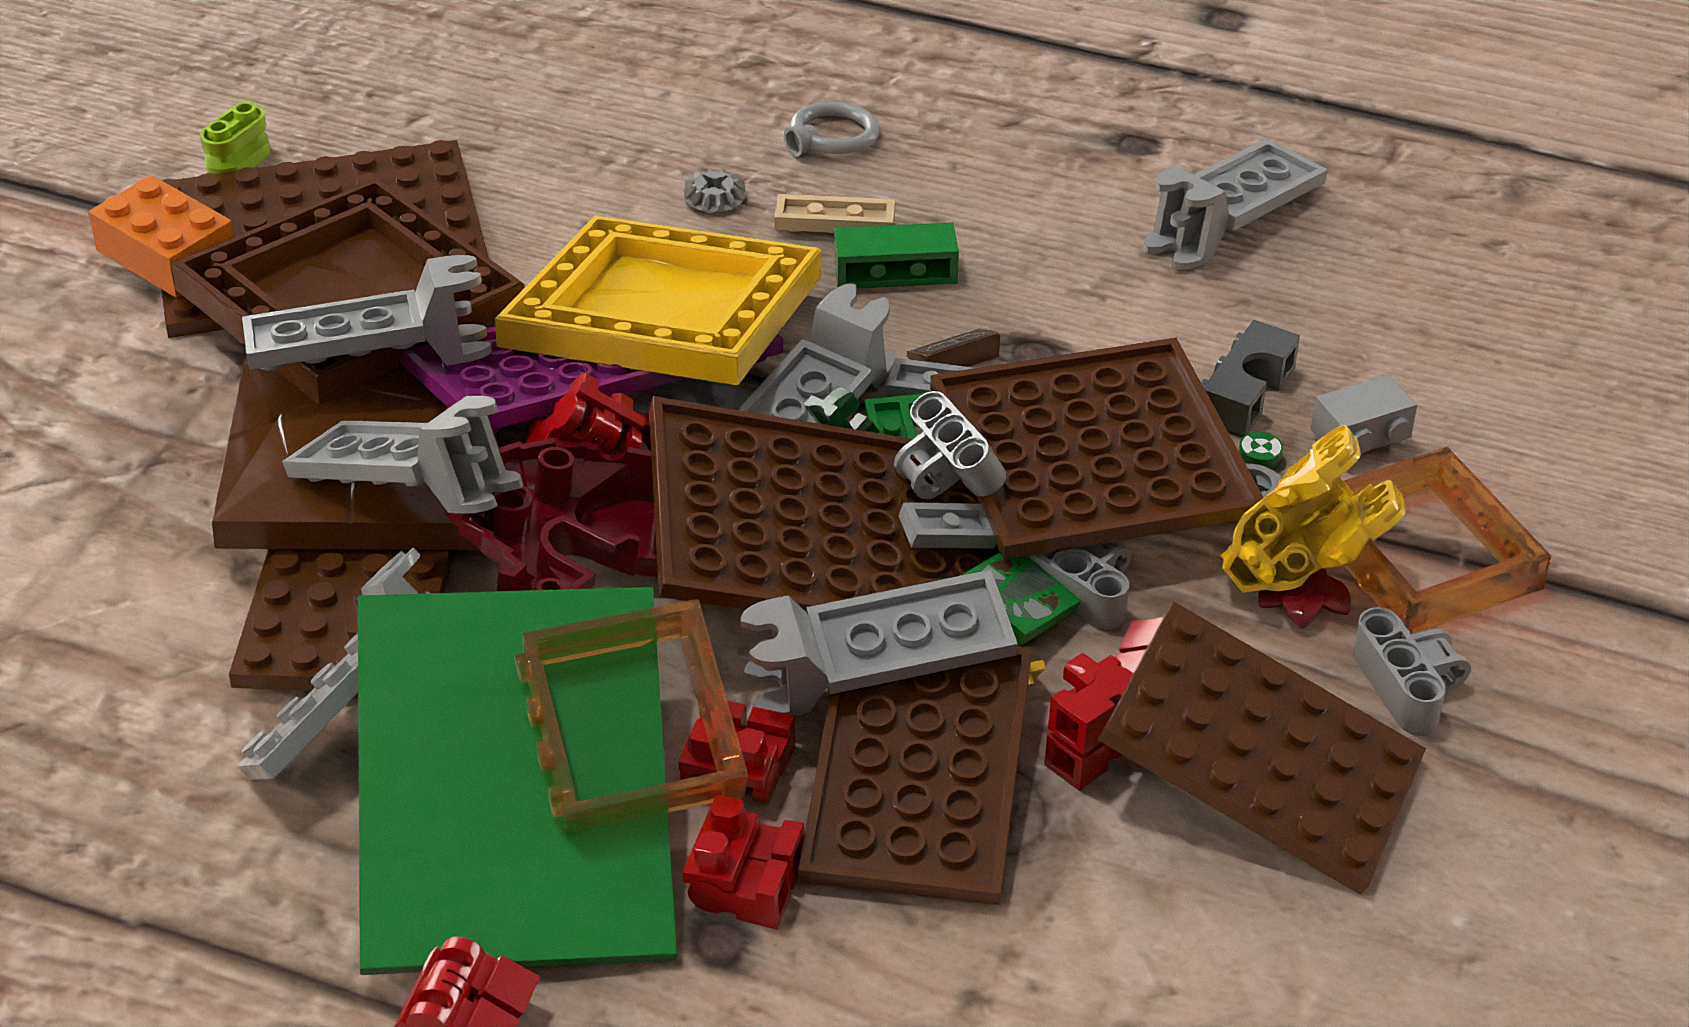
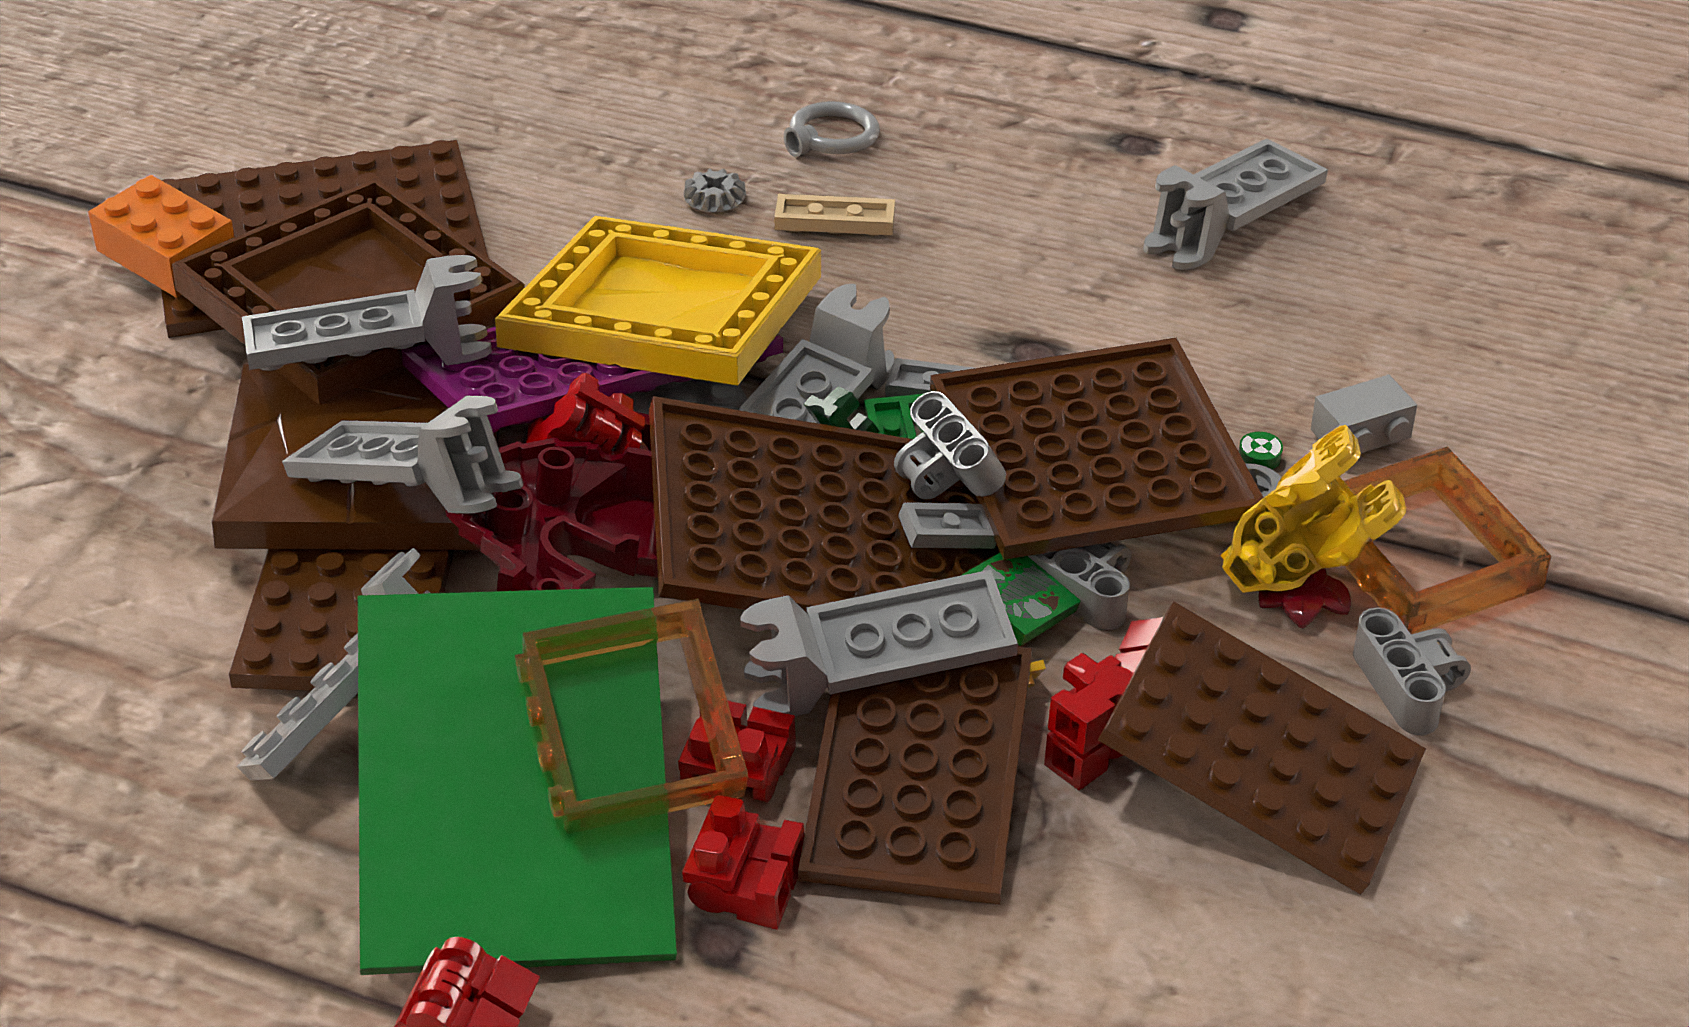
(236, 139): lime brick -> none
(896, 255): green brick -> none
(960, 350): reddish brown slope -> none
(1239, 381): dark grey arch -> none

